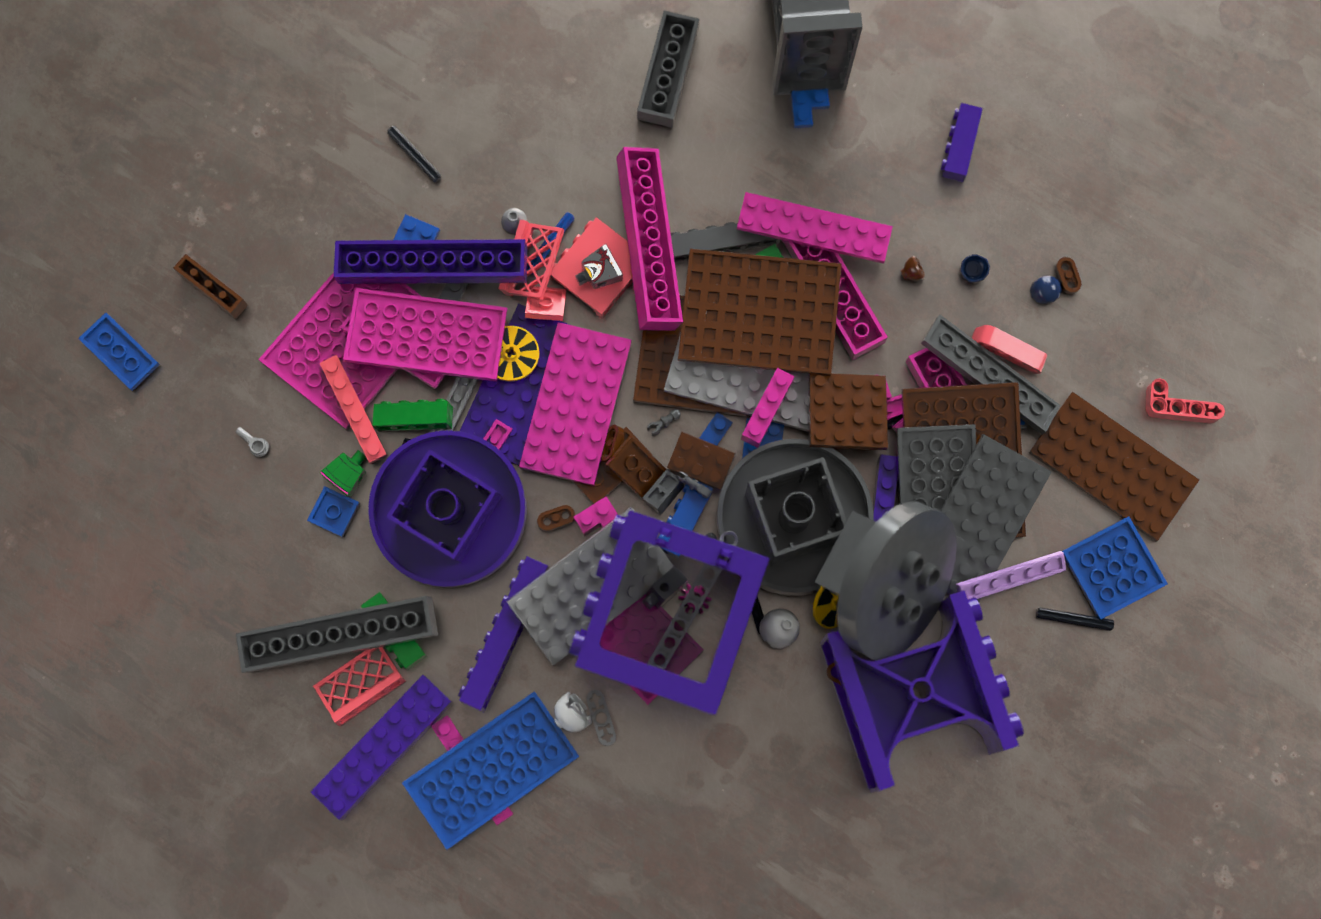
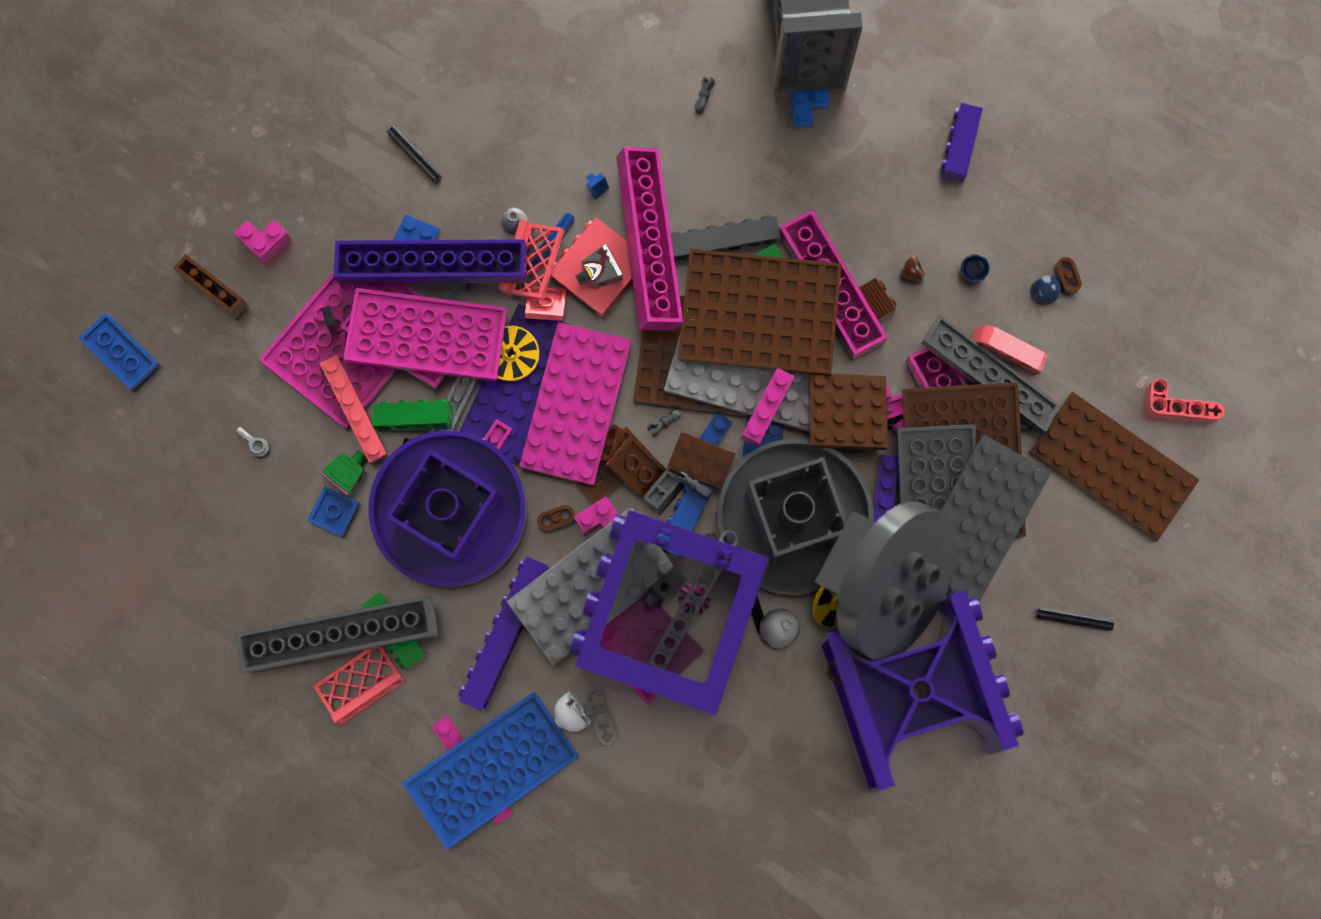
(264, 243): none -> dark pink brick
(330, 321): none -> black tile
(381, 747): dark purple brick -> none
(596, 184): none -> blue tile
(668, 69): dark grey brick -> none
(704, 93): none -> dark grey piece
(814, 227): dark pink plate -> none
(877, 299): none -> reddish brown brick
(1013, 576): lavender tile -> none
(1114, 568): blue plate -> none

